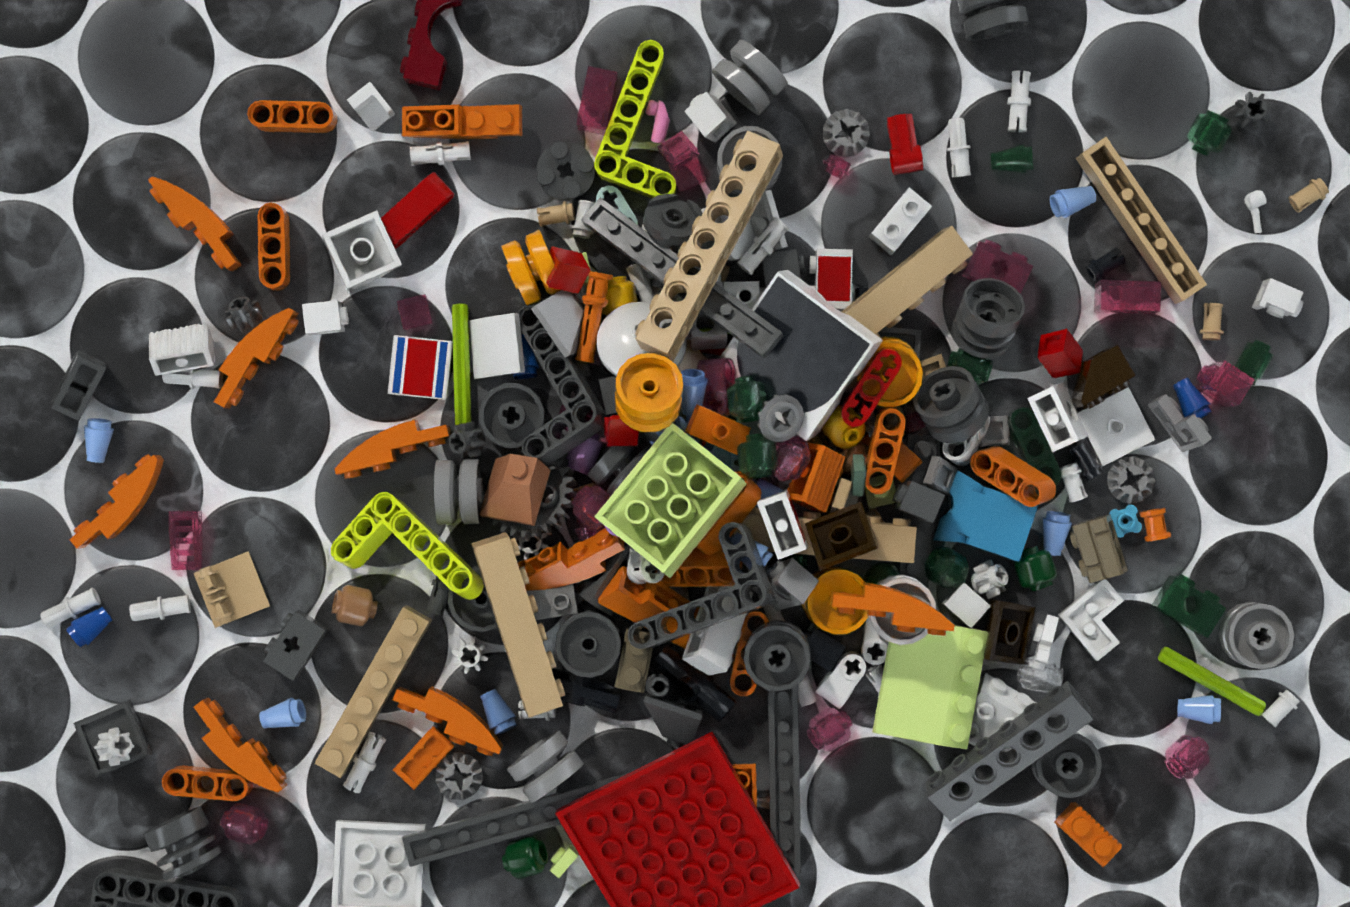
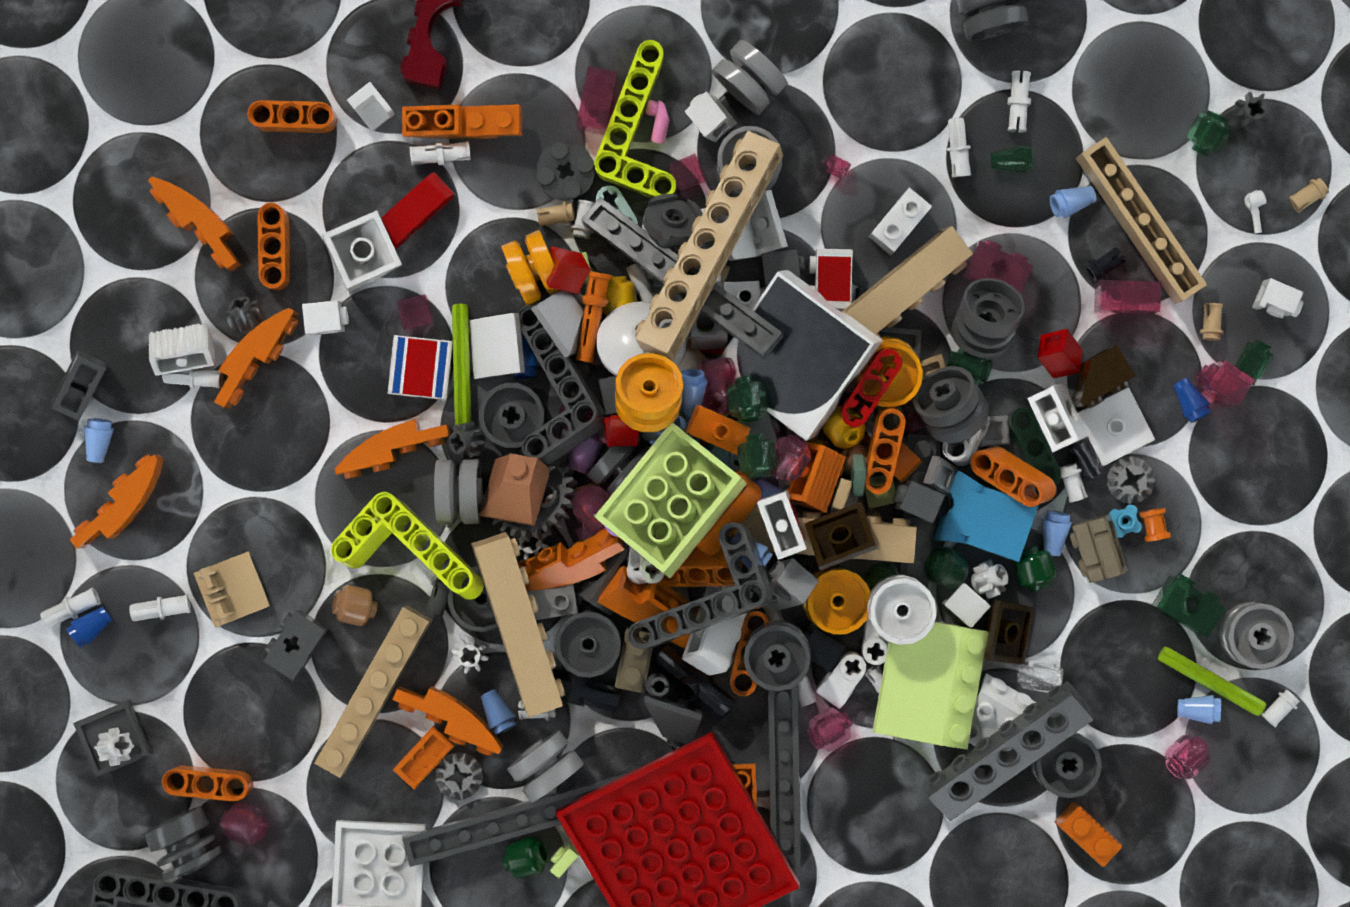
(174, 529): clear pink slope -> none
(246, 759): orange slope -> none
(285, 714): light blue cone -> none
(364, 762): white pin -> none
(678, 150): clear pink tile -> none
(763, 246): white pin -> none
(792, 415): light grey gear -> none
(843, 146): light grey gear -> none
(904, 151): red piece -> none
(905, 609): orange slope -> none
(1044, 636): white plate -> none
(1086, 615): white plate -> none
(1185, 432): light grey plate -> none

